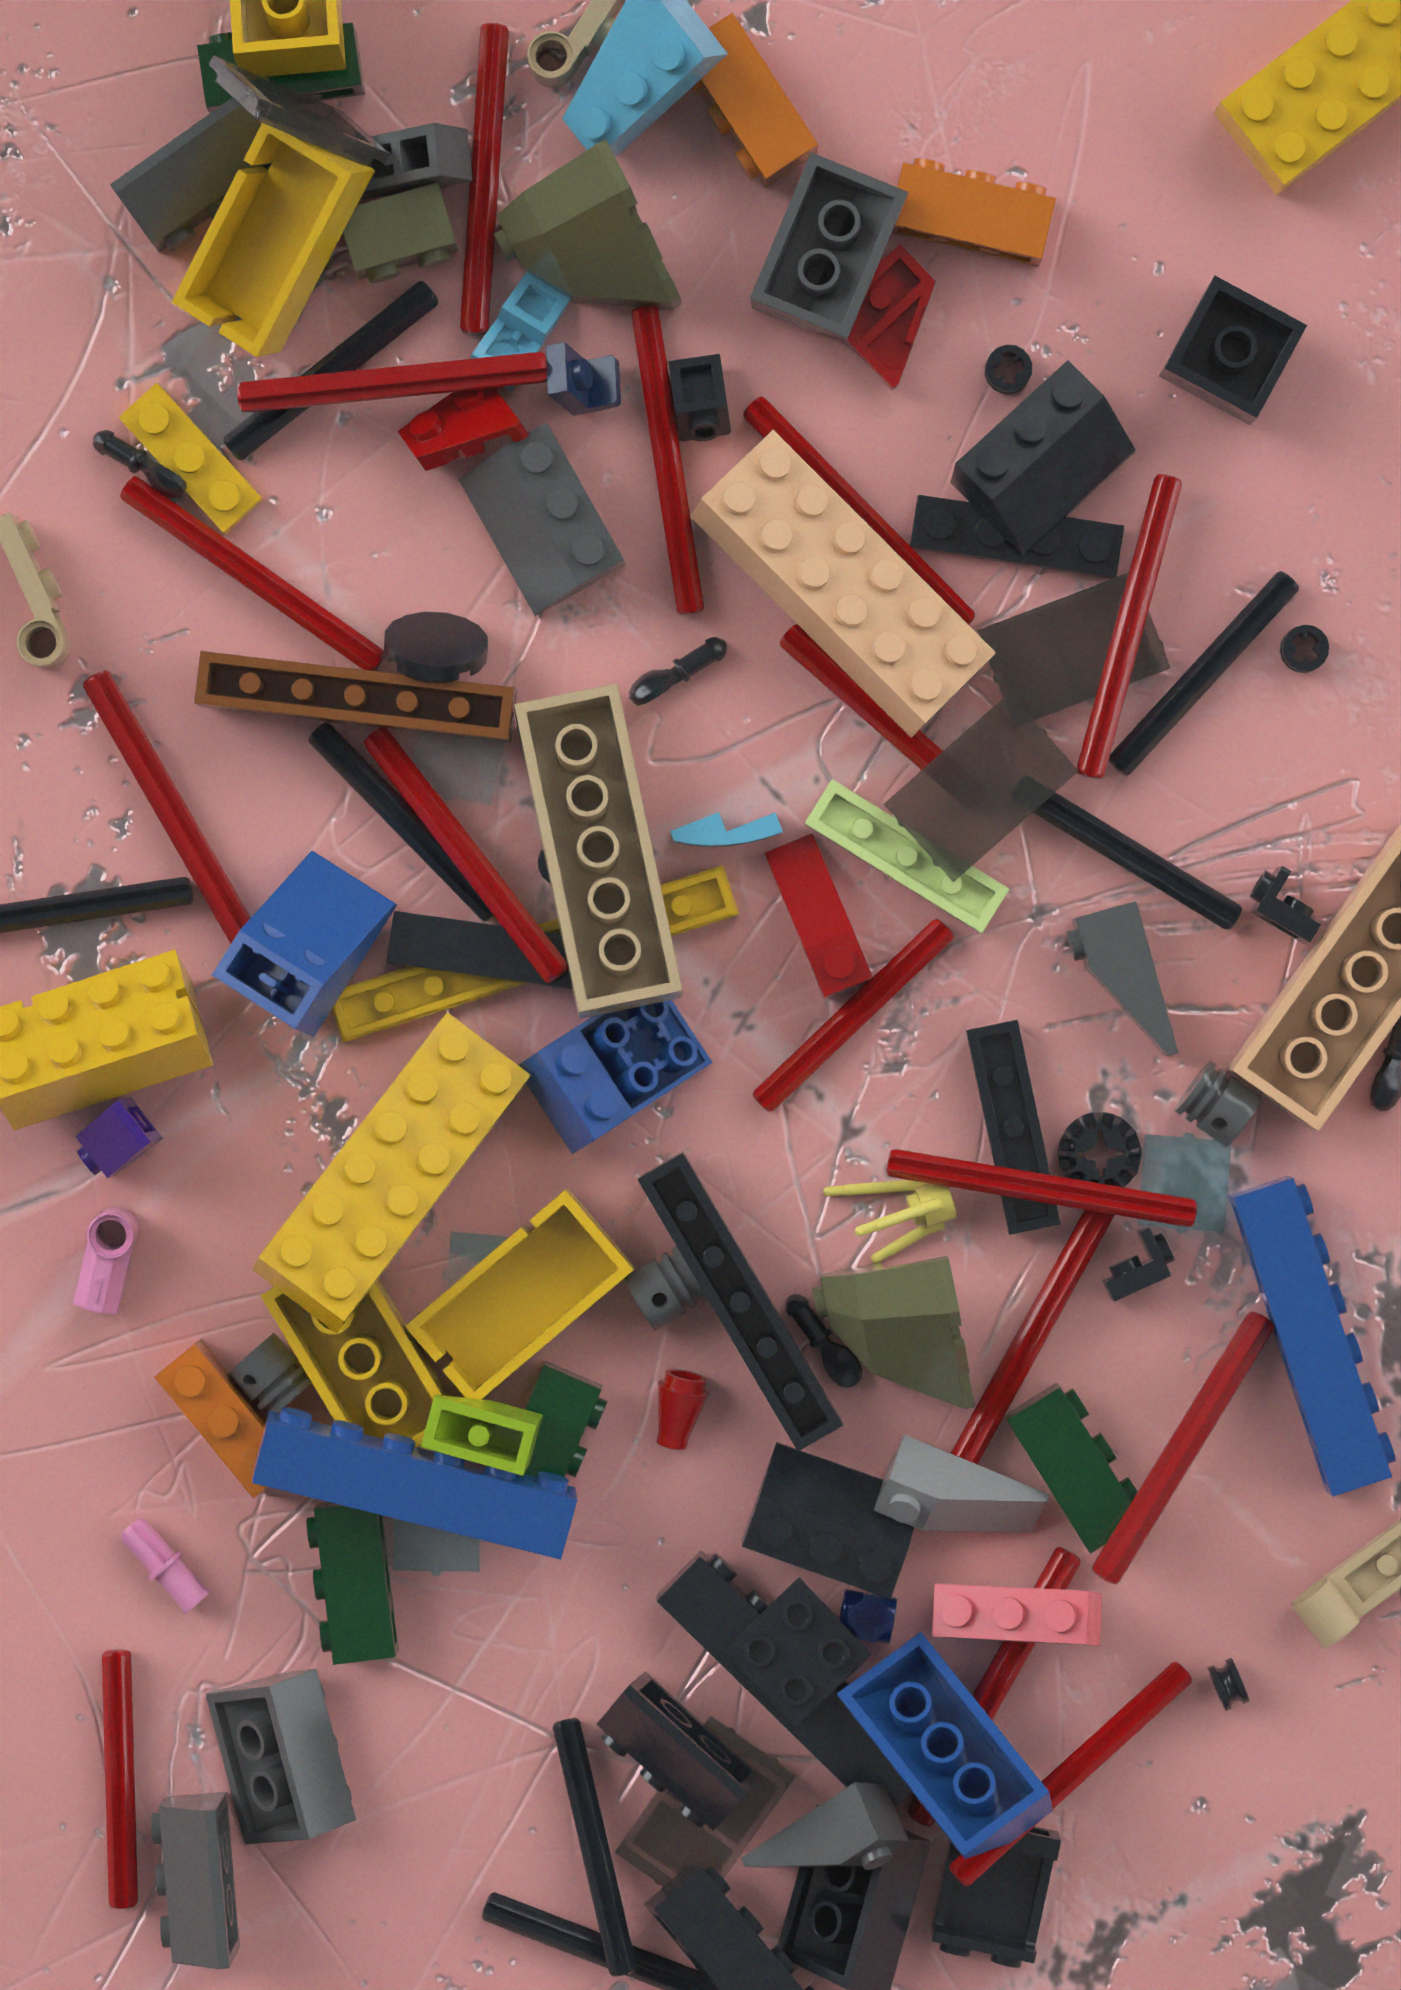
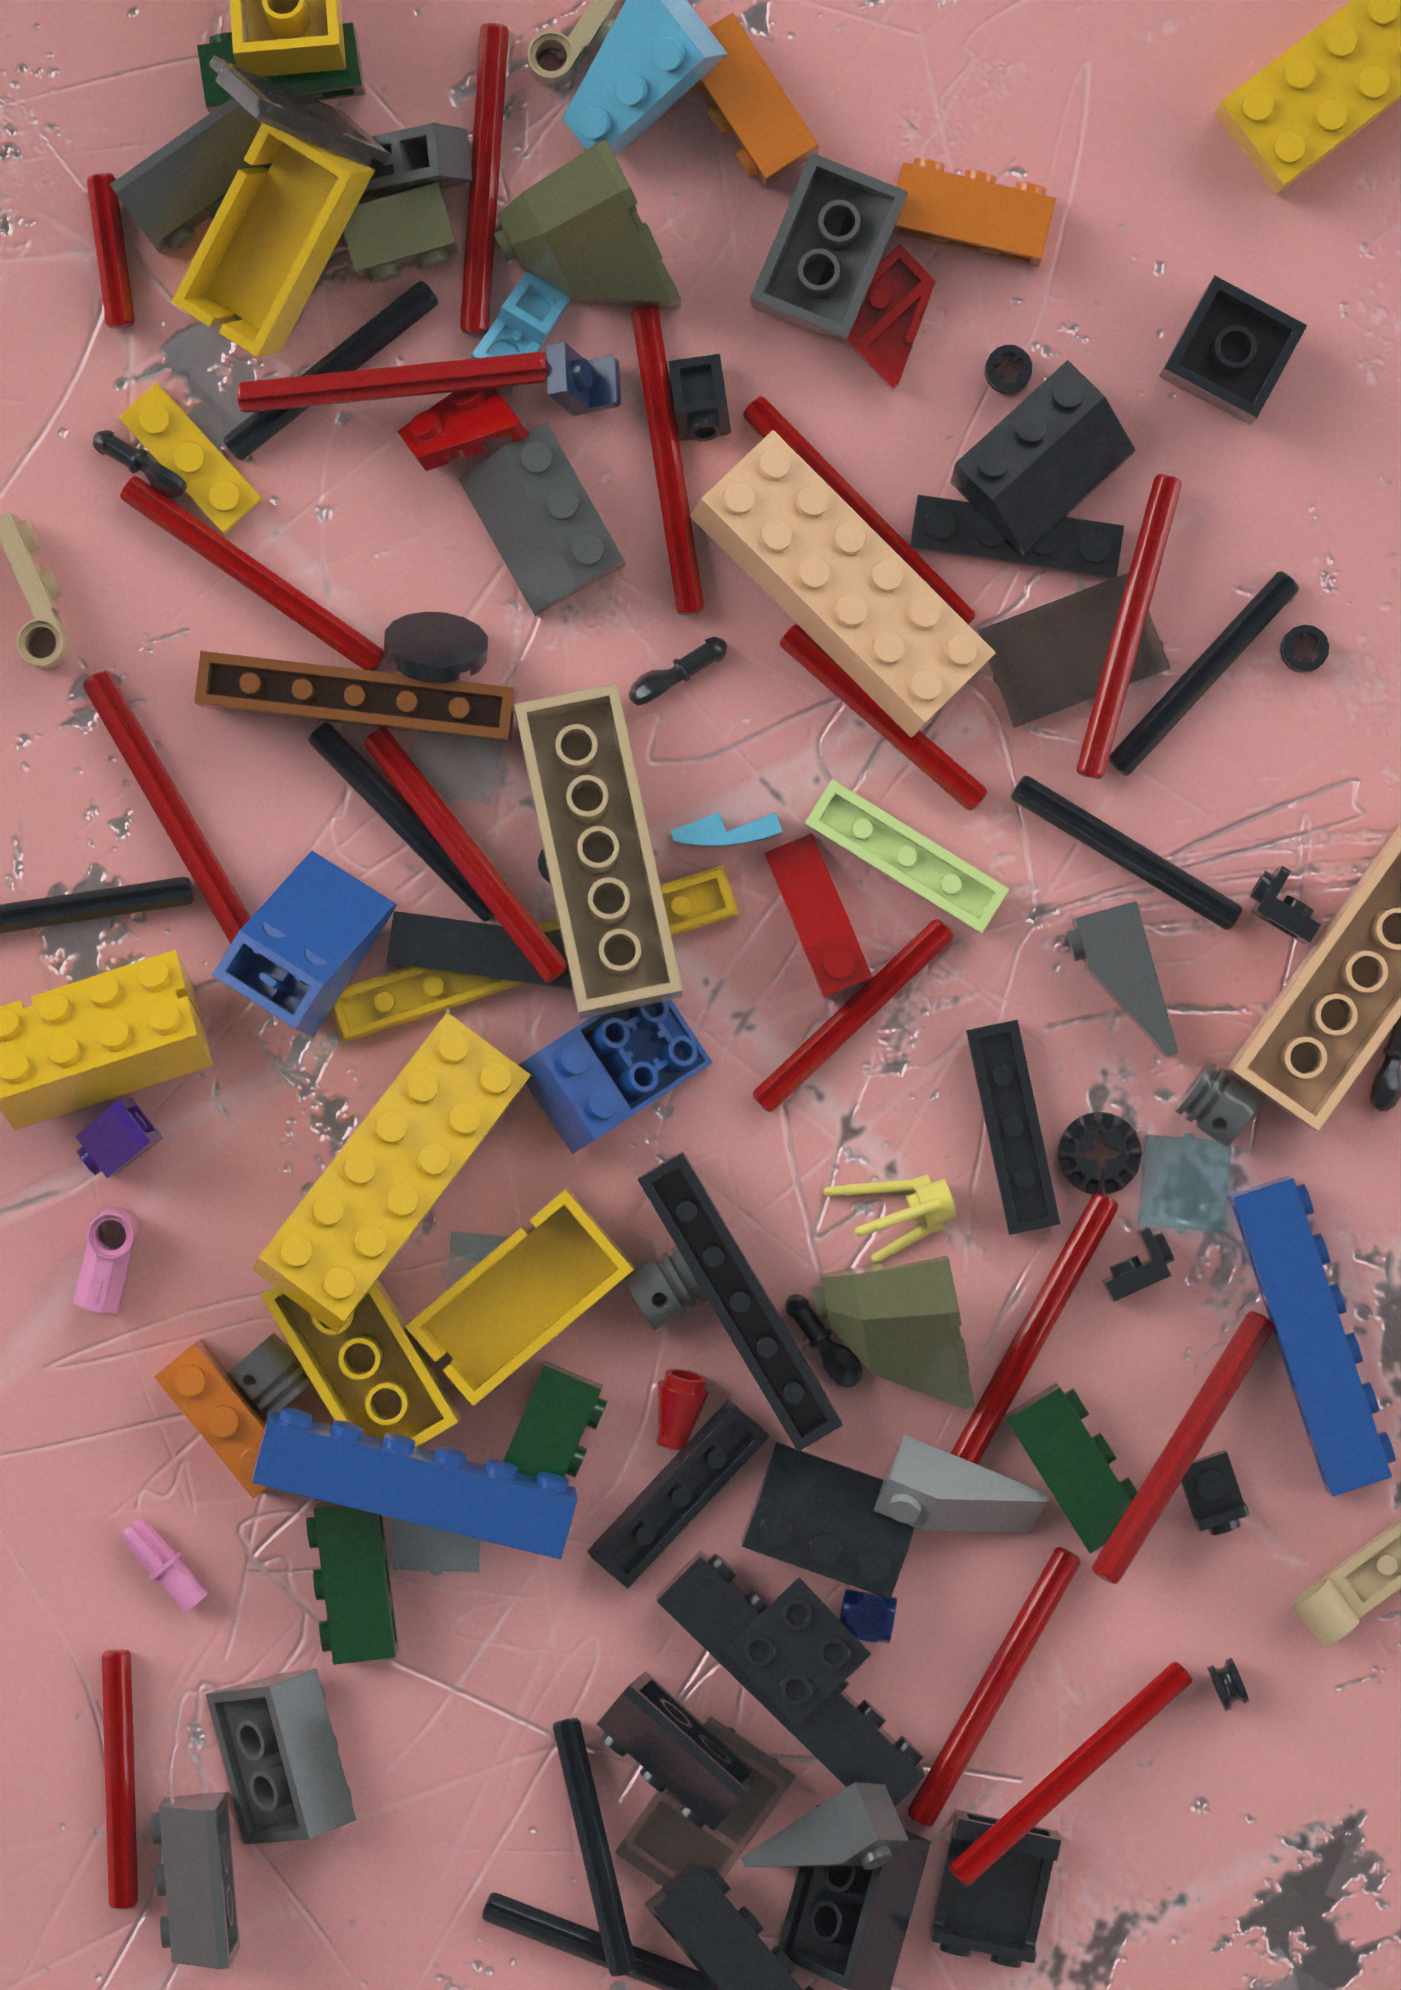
(110, 251): none -> red axle
(482, 1432): lime slope -> none
(678, 1493): none -> black plate
(946, 1749): blue slope -> none
(981, 787): clear smoke piece -> none
(1017, 1614): coral brick -> none
(1041, 1188): red axle -> none
(1214, 1494): none -> black bracket

